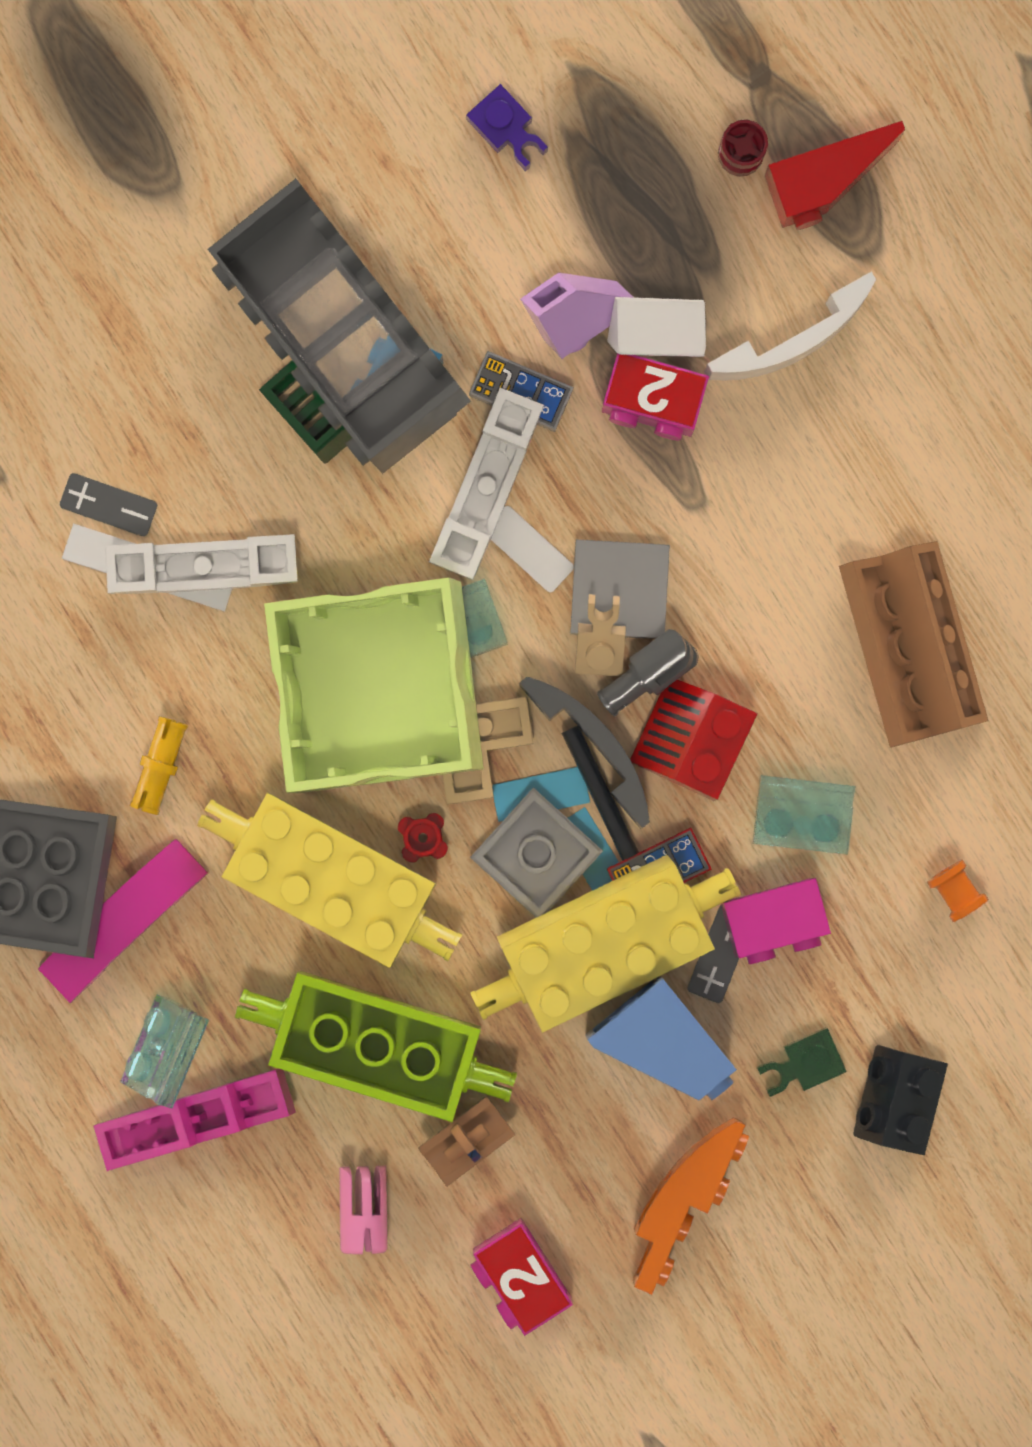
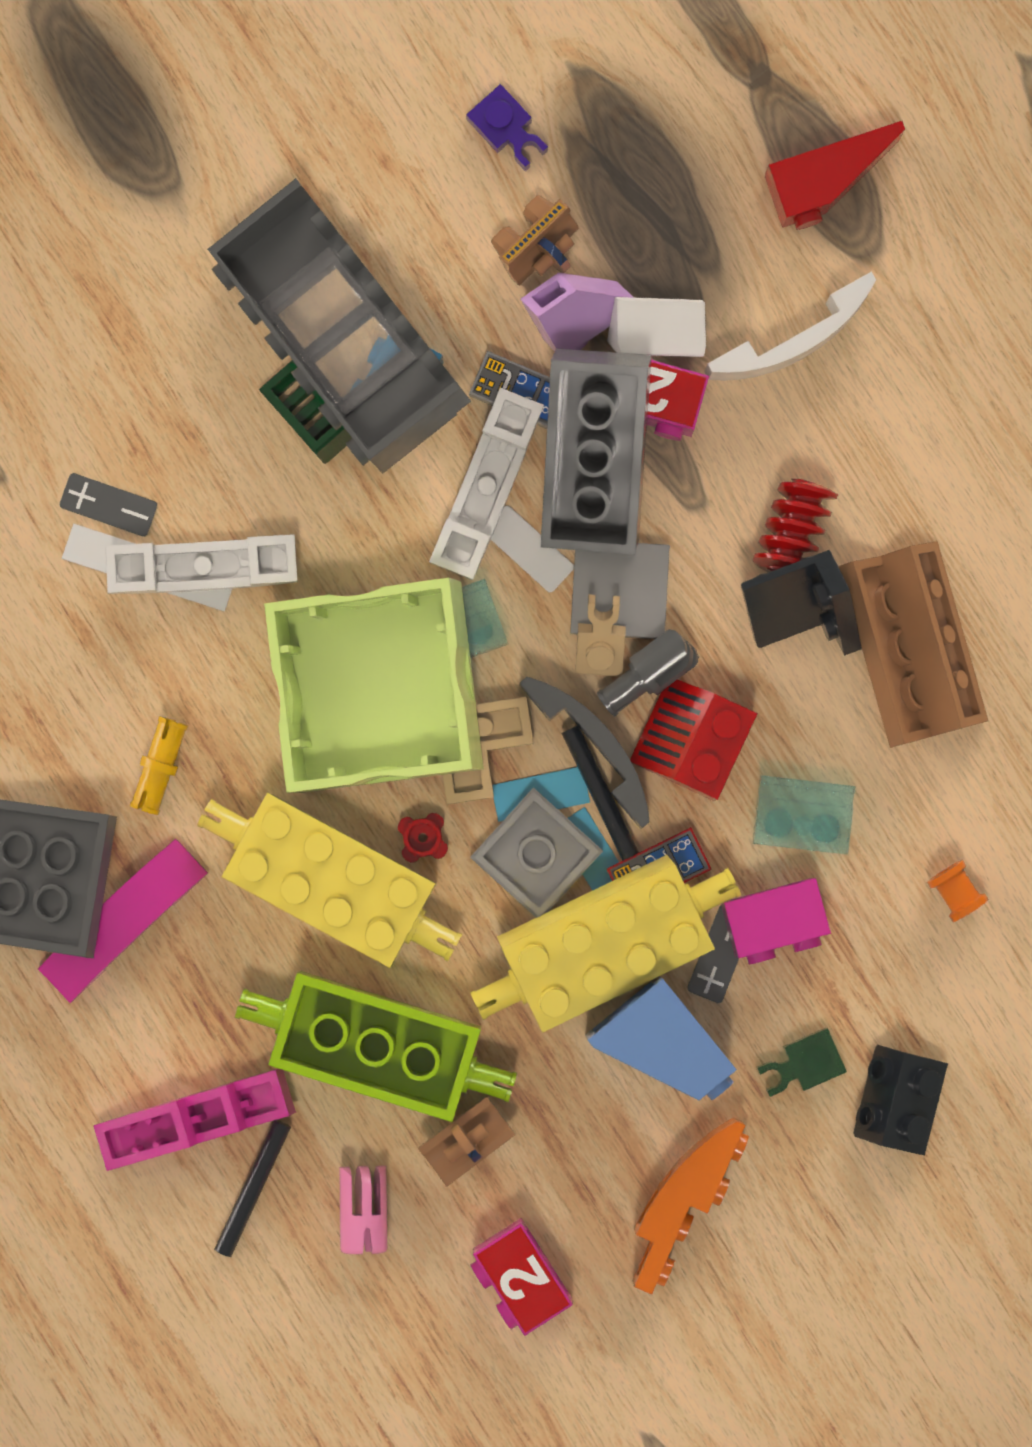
(164, 1051): clear light blue plate -> none
(252, 1188): none -> black bar
(541, 244): none -> medium nougat hips
(595, 451): none -> dark grey brick
(746, 139): dark red wheel -> none
(794, 524): none -> red piece
(801, 599): none -> black bracket

